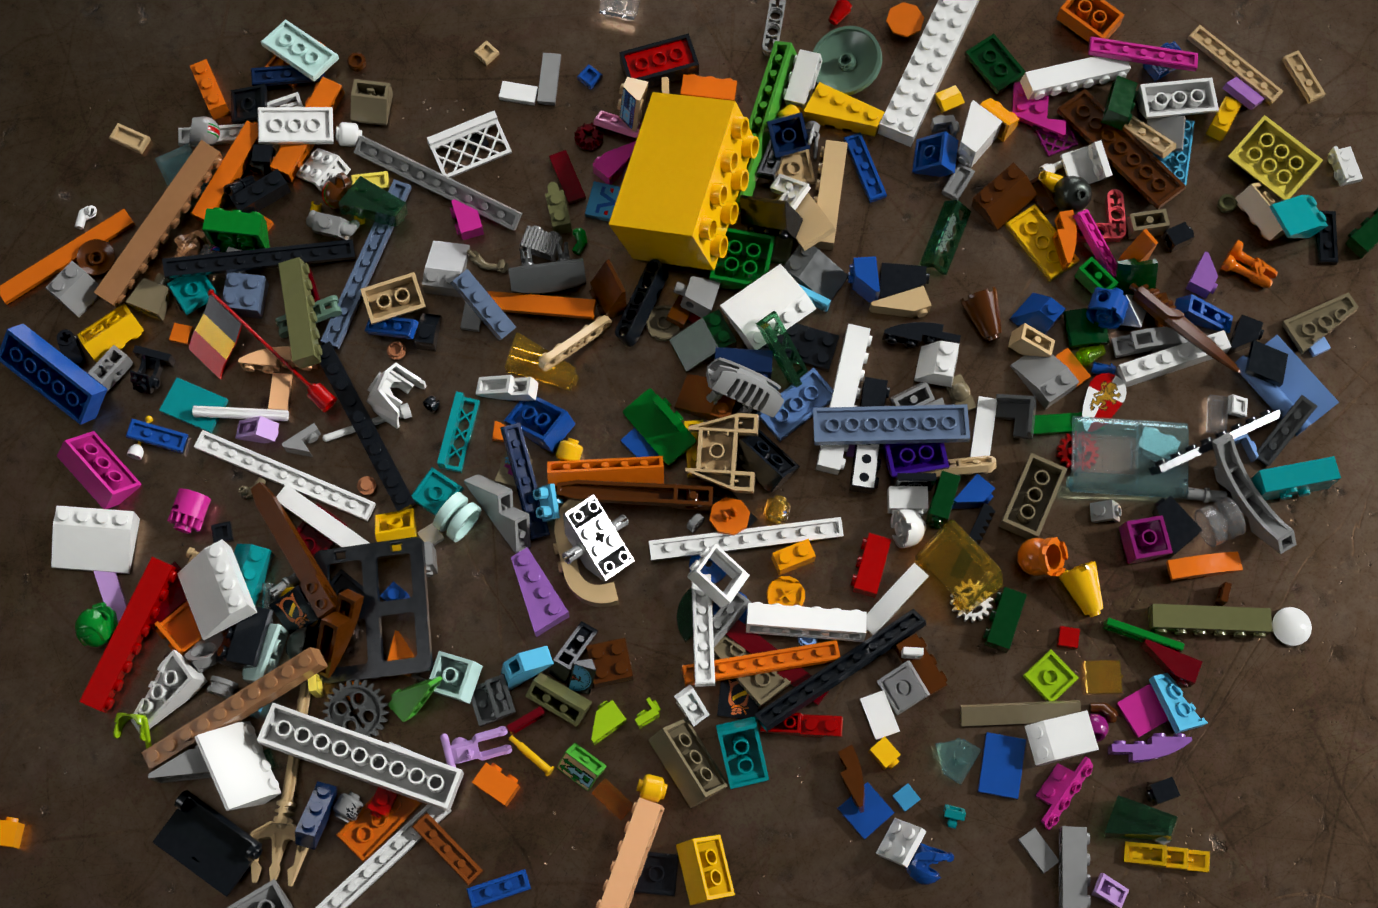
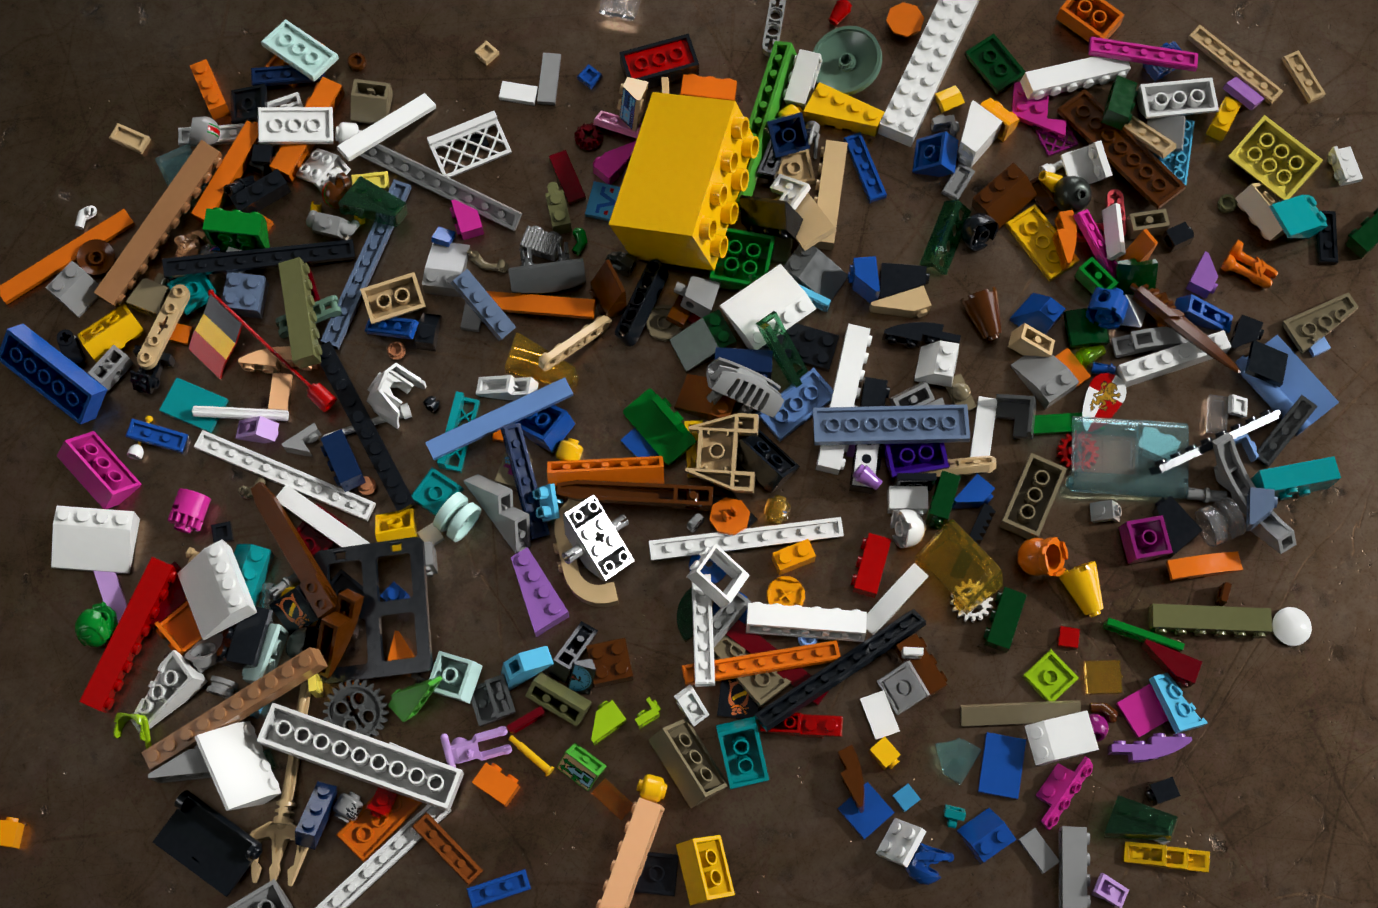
(157, 339): none -> tan piece
(342, 460): none -> dark blue brick
(386, 127): none -> white tile
(443, 236): none -> tile
(499, 418): none -> medium blue tile
(622, 262): none -> pearl dark grey rock
(867, 477): none -> medium lavender cone
(978, 230): none -> black cylinder
(986, 835): none -> blue slope
(1113, 232): none -> white tile
(1259, 506): none -> sand blue slope

